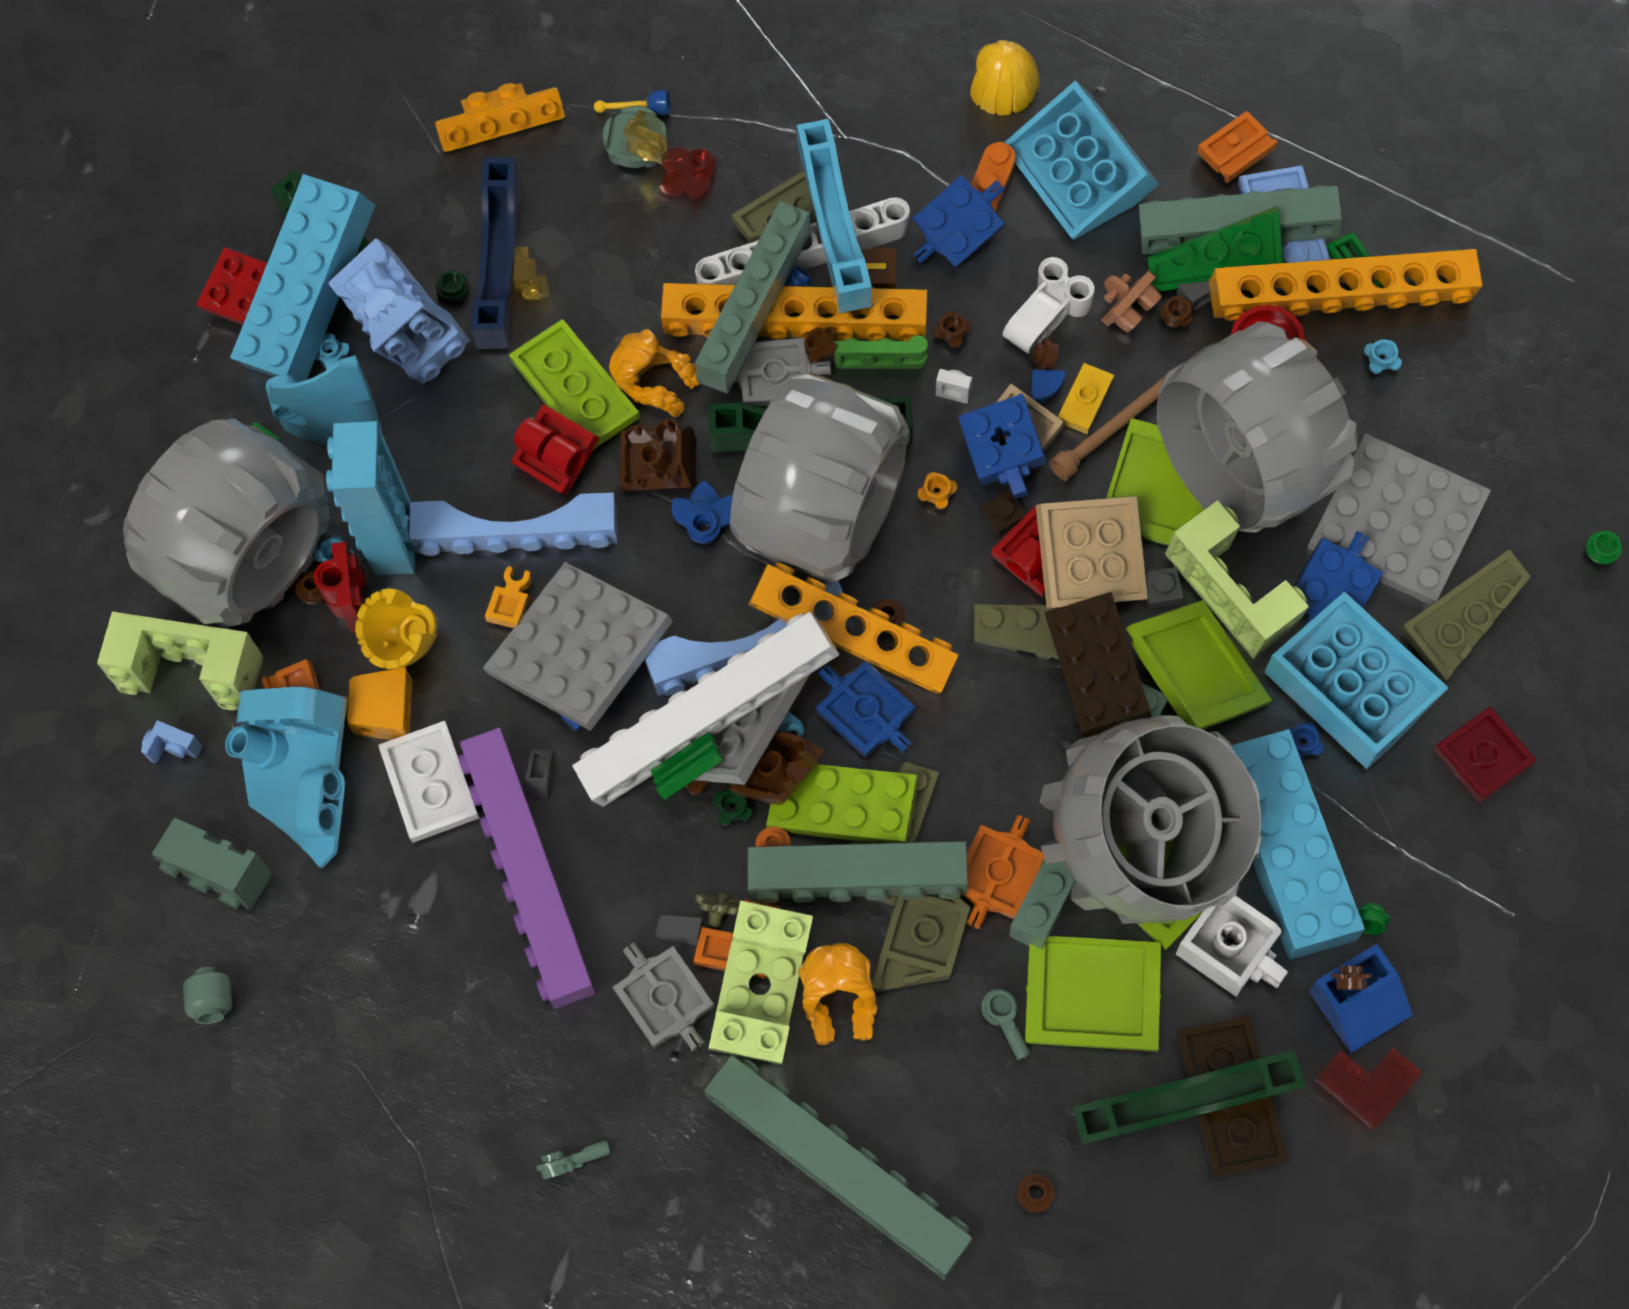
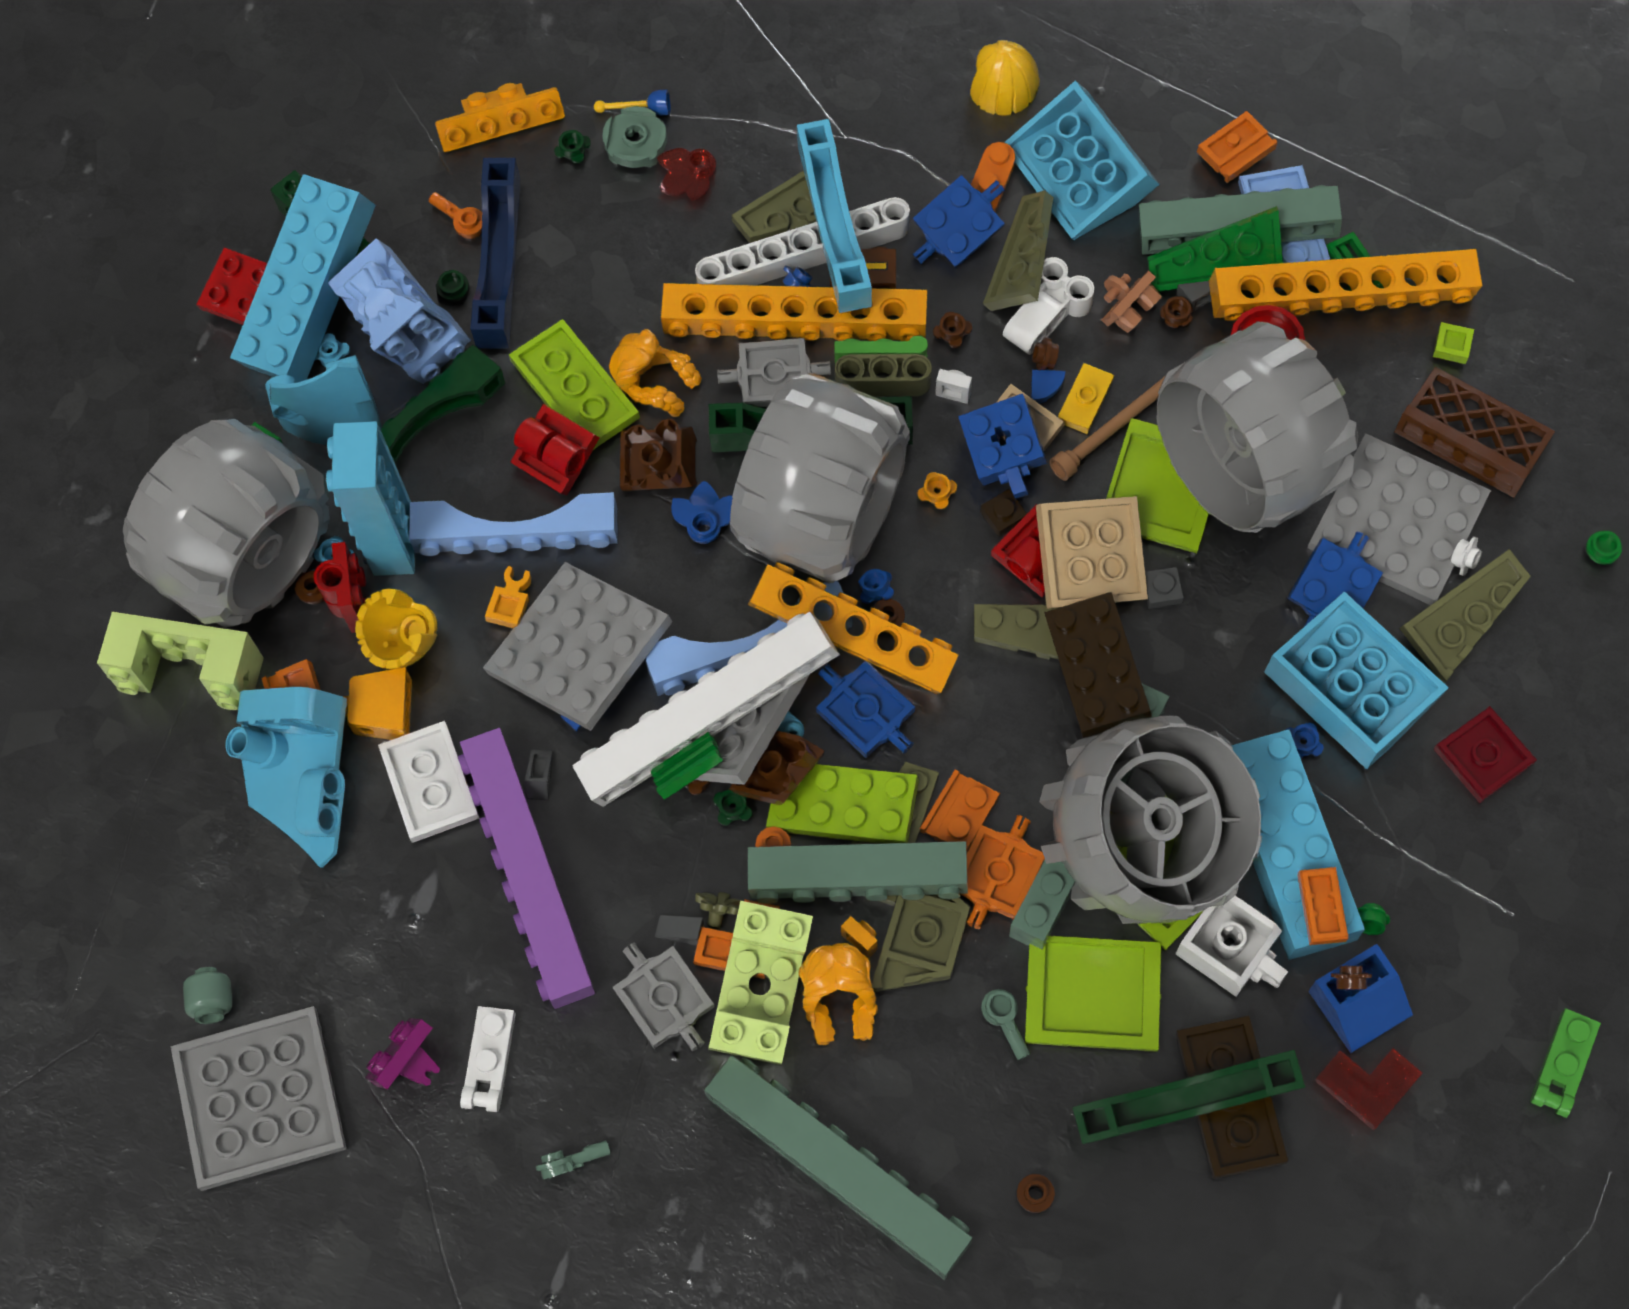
(172, 740): light blue bracket -> none
(212, 864): sand green wedge -> none
(257, 1098): none -> light grey plate
(403, 1056): none -> magenta plate
(464, 384): none -> dark green arch
(465, 221): none -> orange plate
(488, 1058): none -> white plate
(526, 280): clear yellow bracket -> none
(572, 138): none -> dark green plate
(644, 142): clear yellow bracket -> none
(753, 297): sand green brick -> none
(820, 343): reddish brown plate -> none
(860, 936): none -> light orange plate
(873, 579): none -> blue plate
(896, 365): none -> olive beam
(960, 810): none -> orange plate
(1023, 255): none -> olive wing
(1196, 553): yellowish green plate -> none
(1197, 666): lime piece -> none
(1322, 906): none -> orange plate
(1382, 347): medium azure plate -> none
(1453, 343): none -> lime plate
(1463, 448): none -> reddish brown fence
(1466, 555): none -> white plate
(1565, 1061): none -> bright green plate

